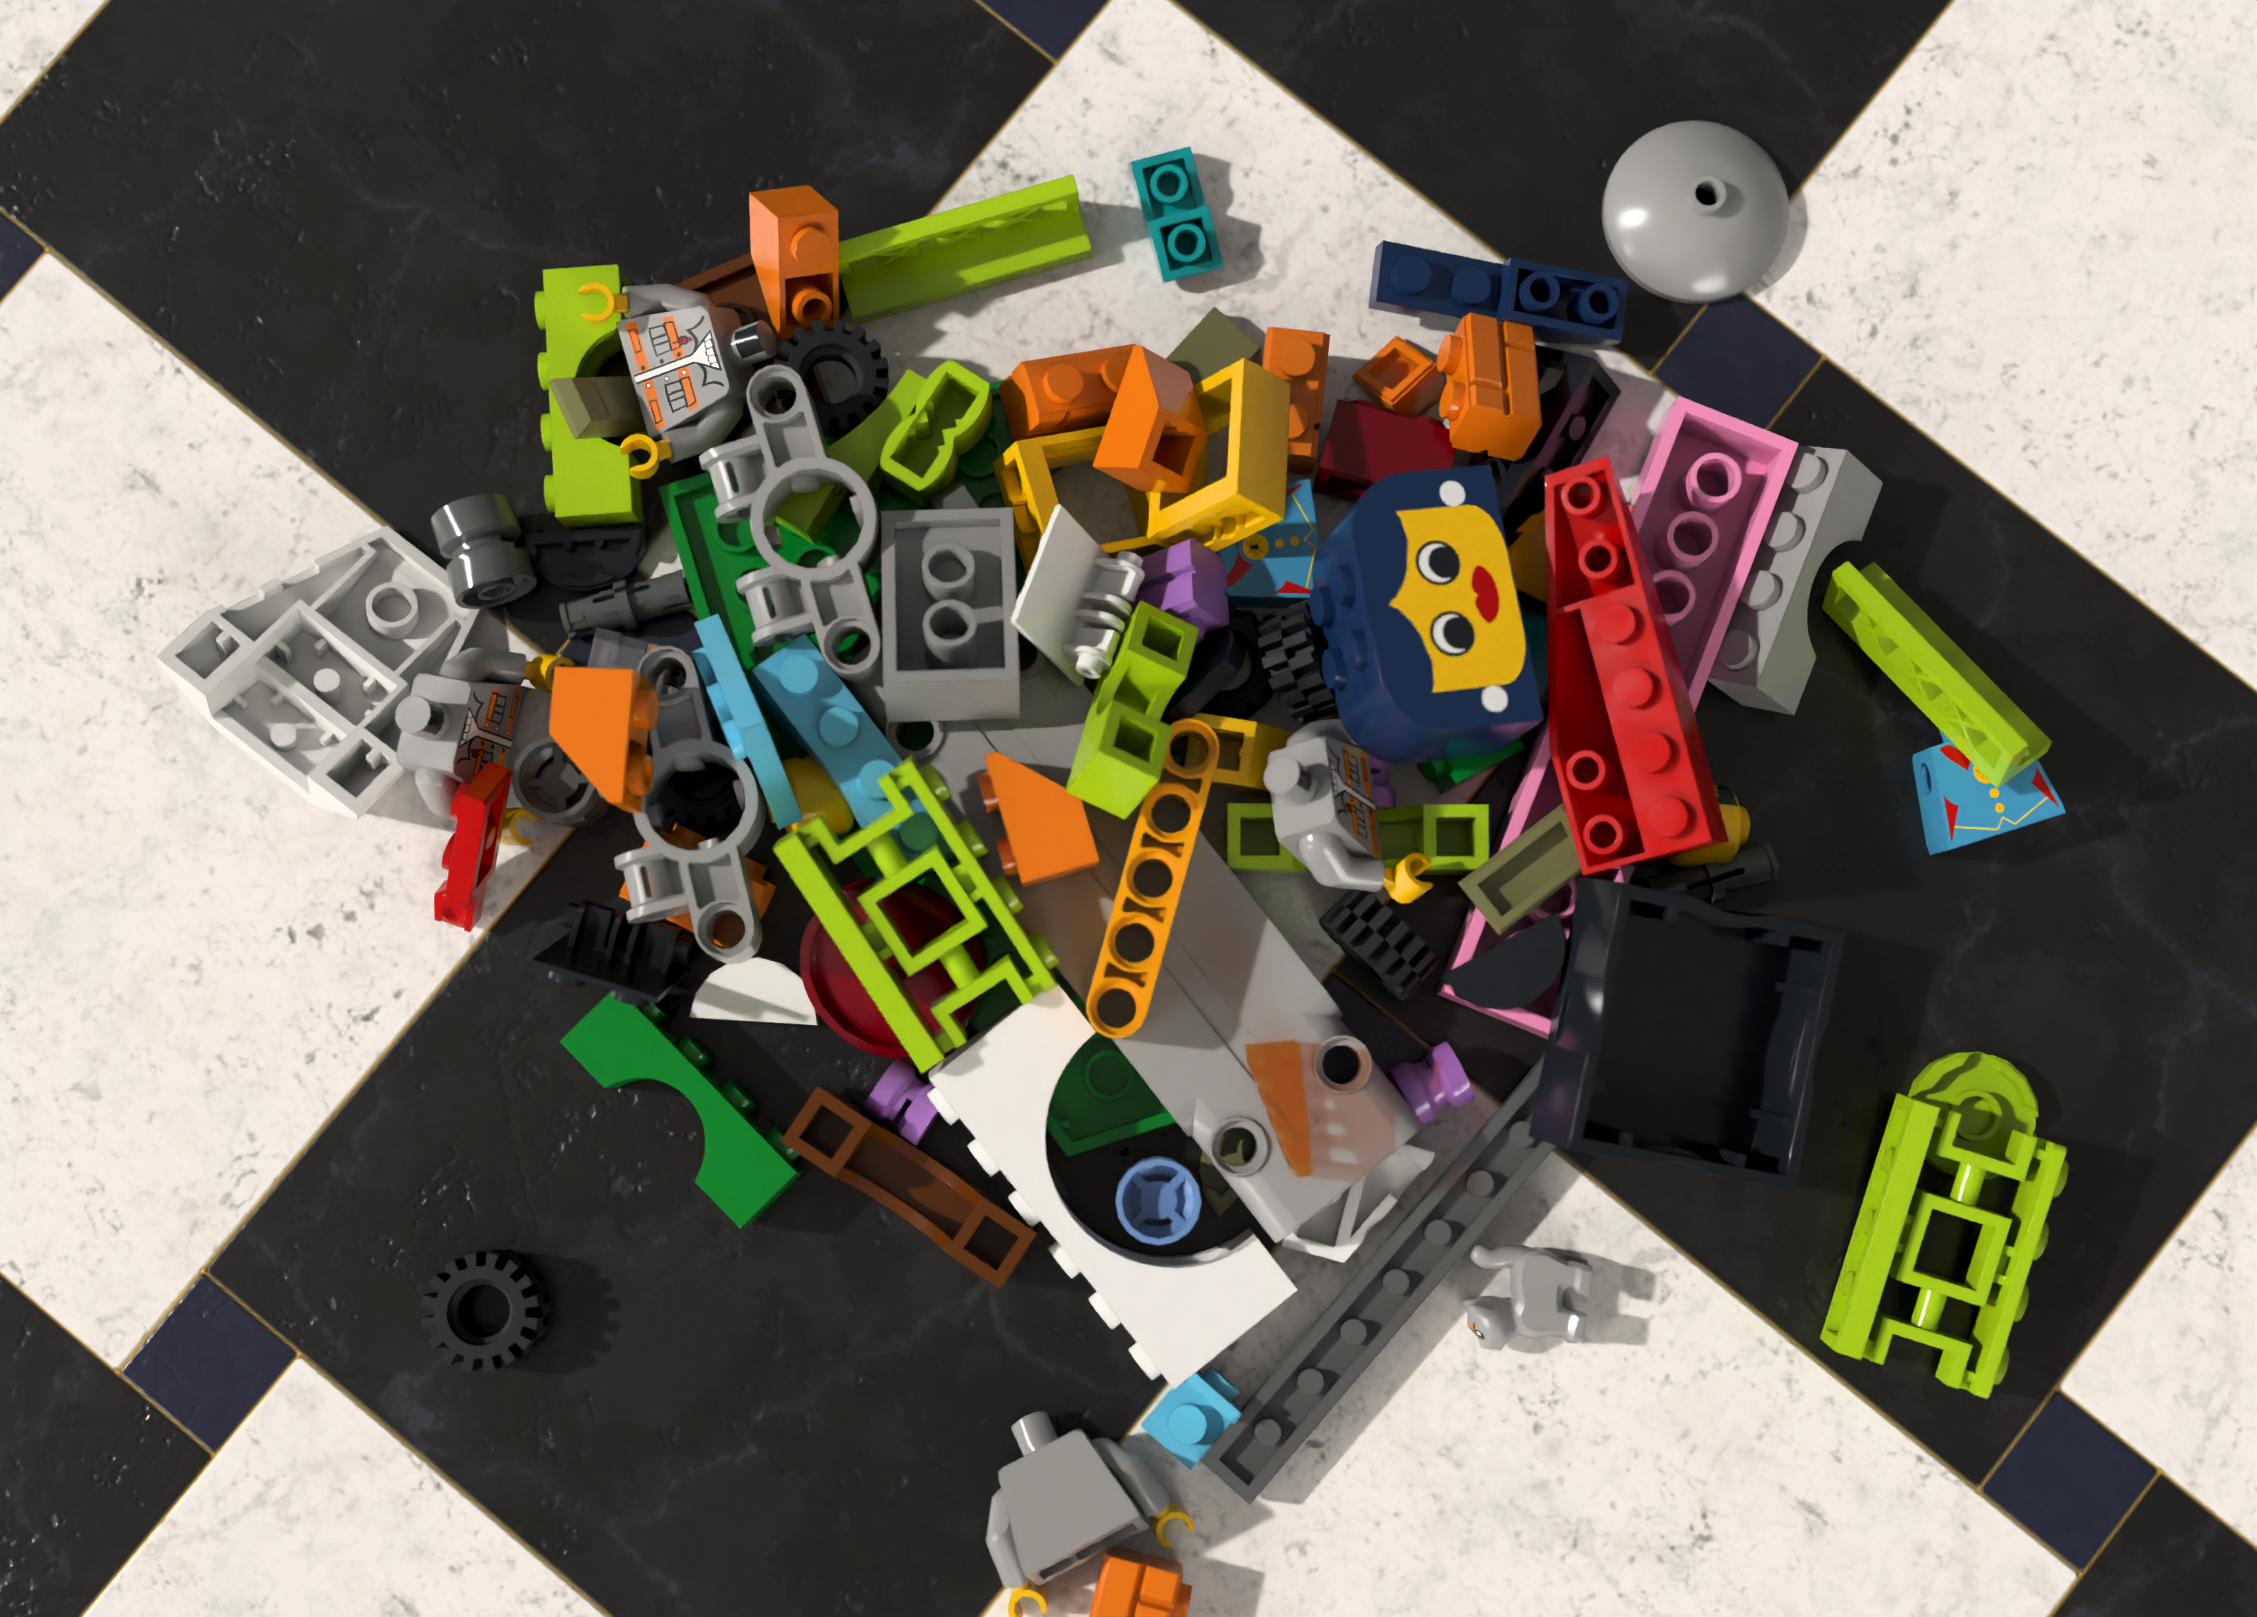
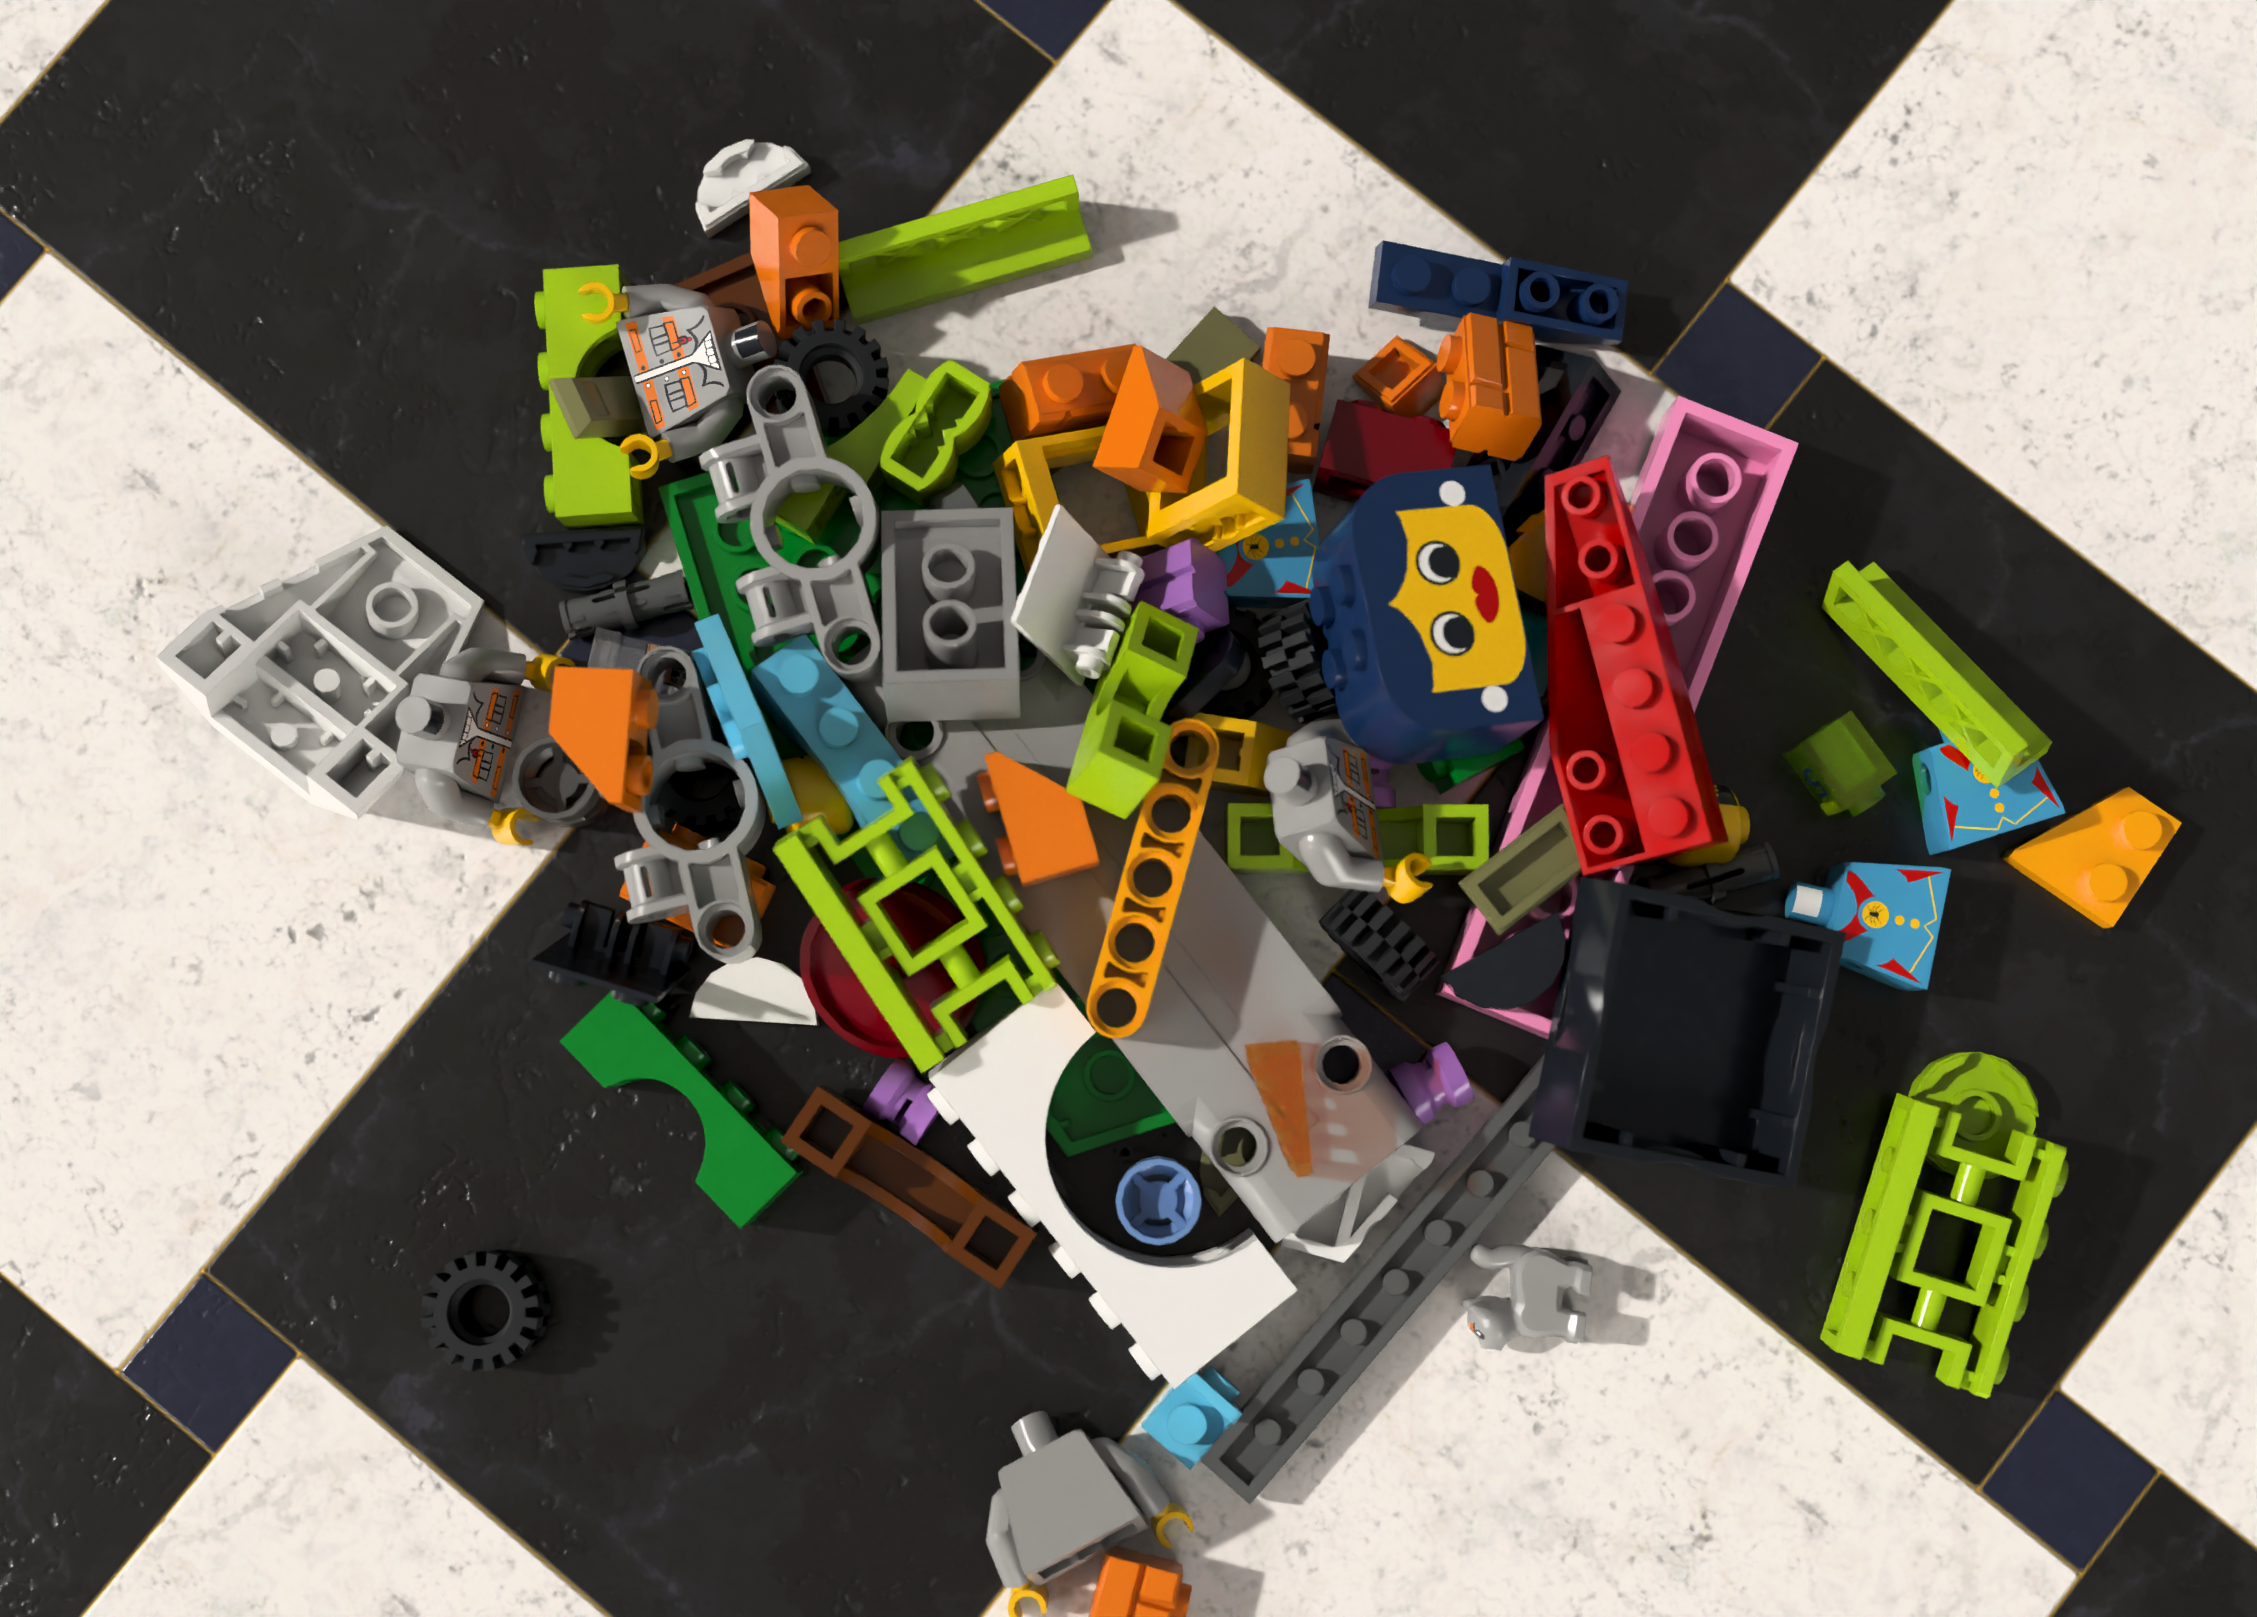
(473, 847): red hinge -> none
(481, 541): dark grey wheel -> none
(741, 170): none -> white tile
(1176, 215): teal slope -> none
(1672, 239): light grey dish -> none
(1767, 641): light grey arch -> none
(1842, 766): none -> clear neon green brick
(1887, 917): none -> dark azure torso
(2099, 854): none -> light orange wing

